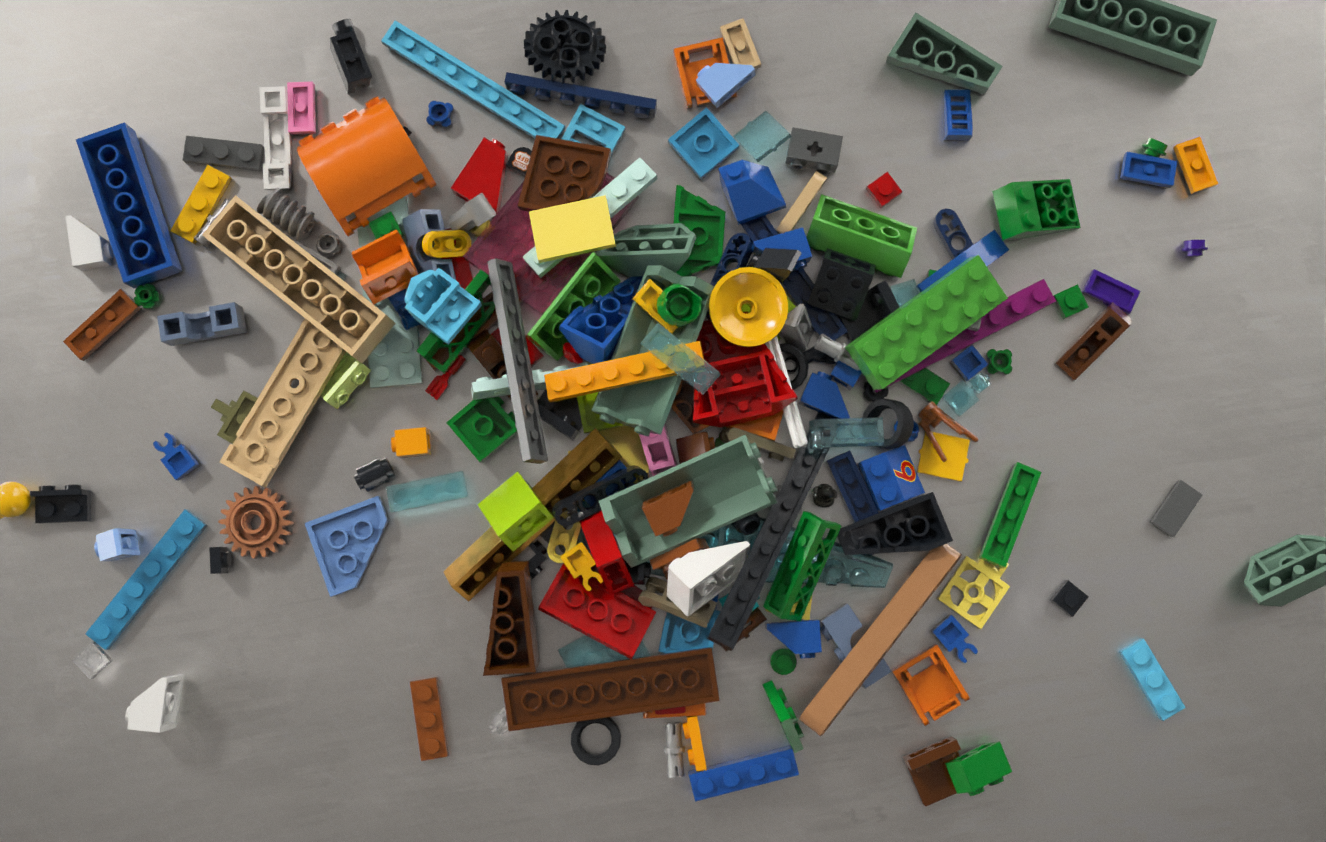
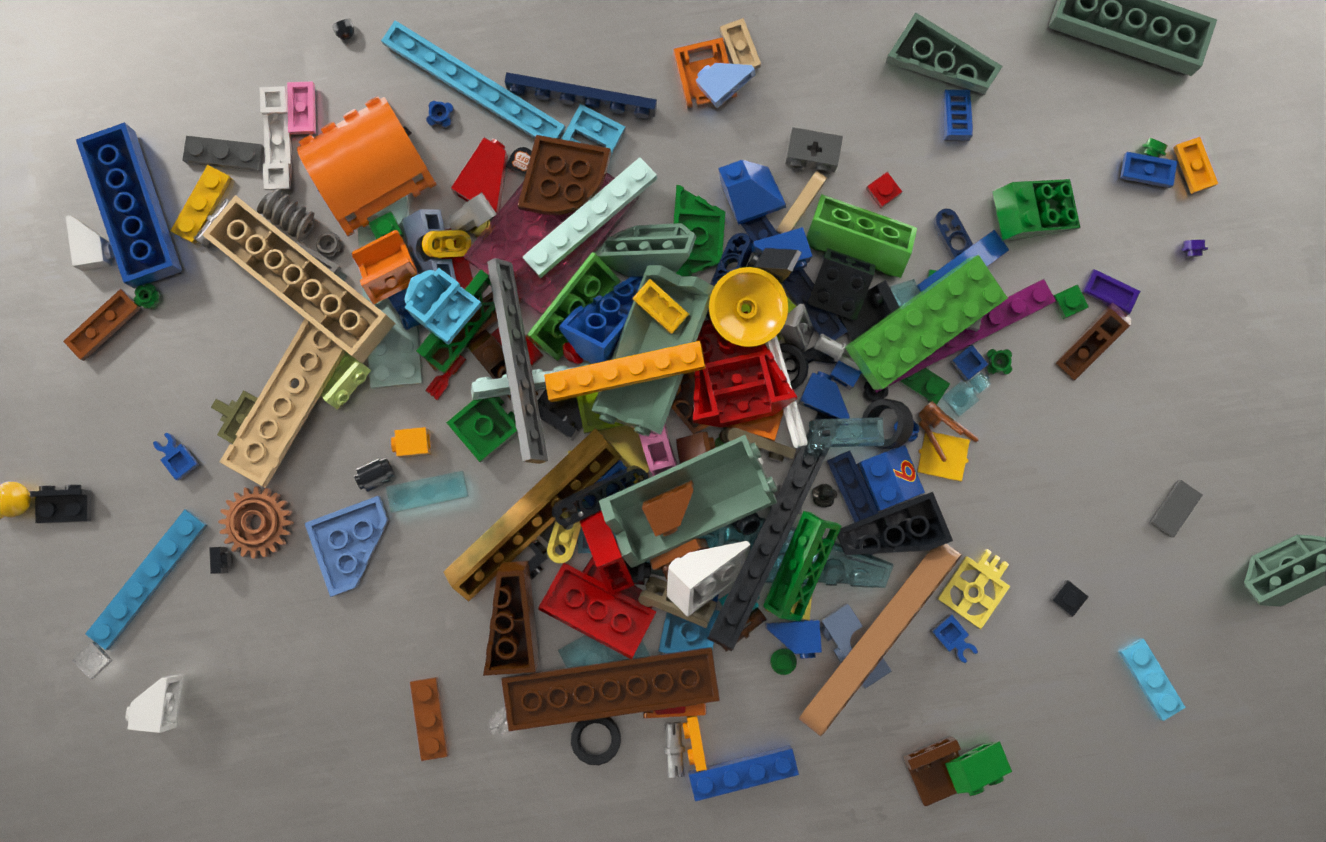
(117, 544): light blue slope -> none
(187, 328): sand blue arch -> none
(350, 61): black hinge -> none
(515, 511): lime panel -> none
(572, 229): light yellow tile -> none
(574, 52): black gear -> none
(580, 562): yellow plate -> none
(678, 305): green hair -> none
(680, 358): clear light blue plate -> none
(703, 143): dark azure plate -> none
(762, 136): clear light blue piece -> none
(785, 715): green plate -> none
(932, 688): orange container -> none
(1010, 515): green plate -> none

